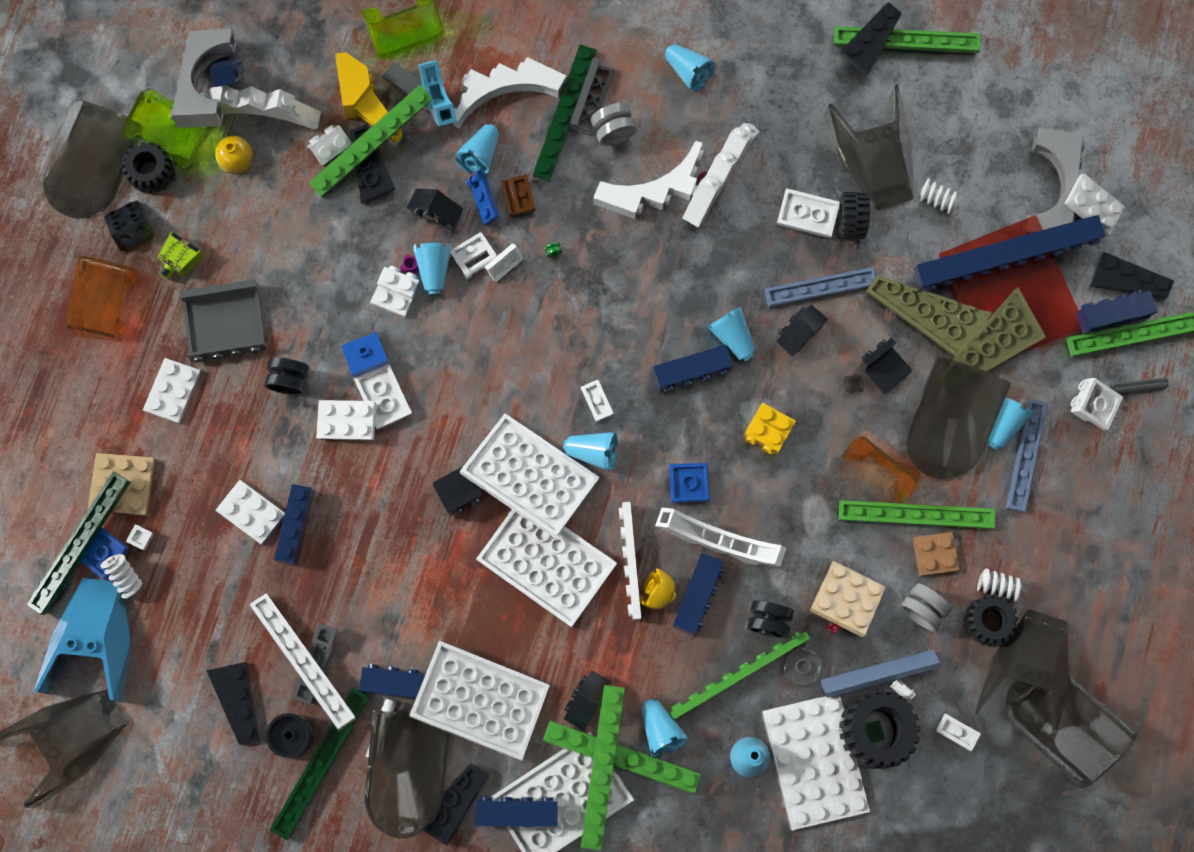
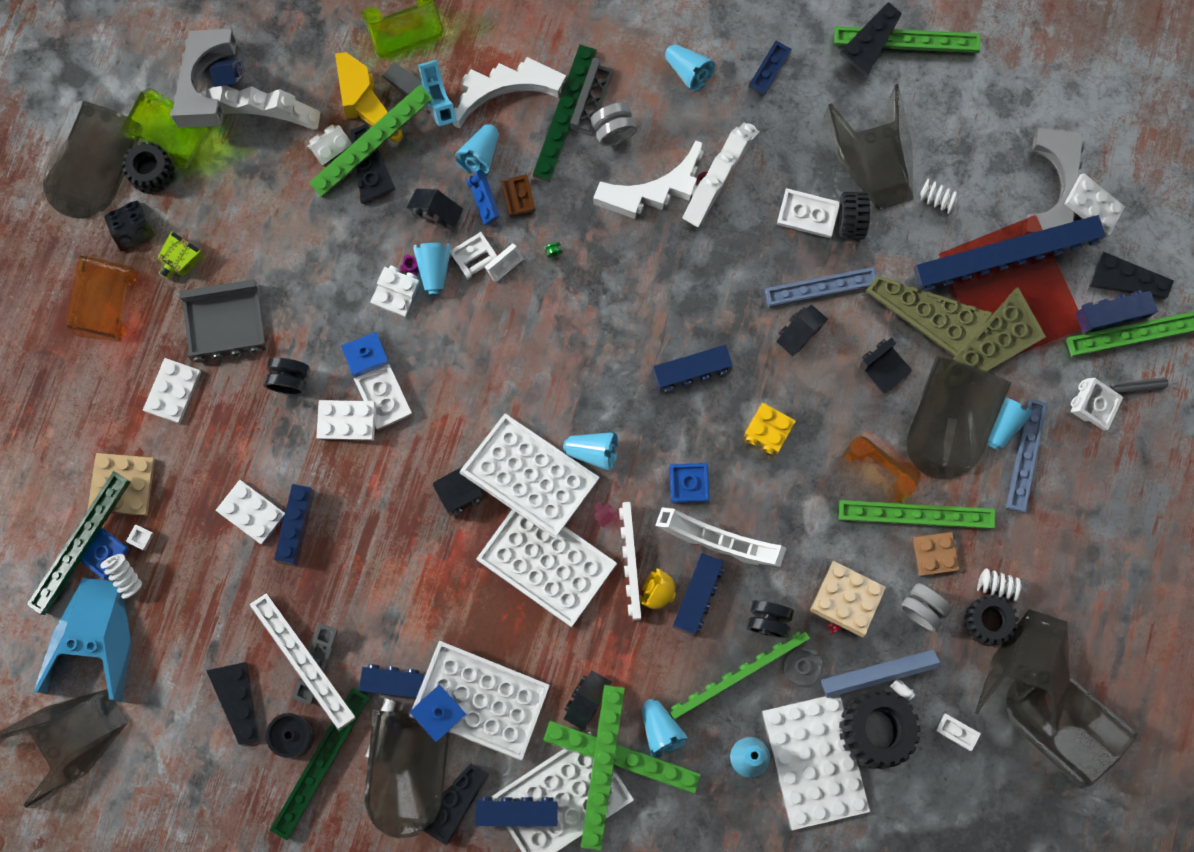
(234, 154): yellow cylinder -> none
(437, 713): none -> blue plate
(597, 401): white plate -> none
(604, 514): none -> clear pink tile
(734, 333): medium azure cone -> none
(770, 67): none -> dark blue plate
(853, 388): clear smoke plate -> none
(874, 731): green tile -> none

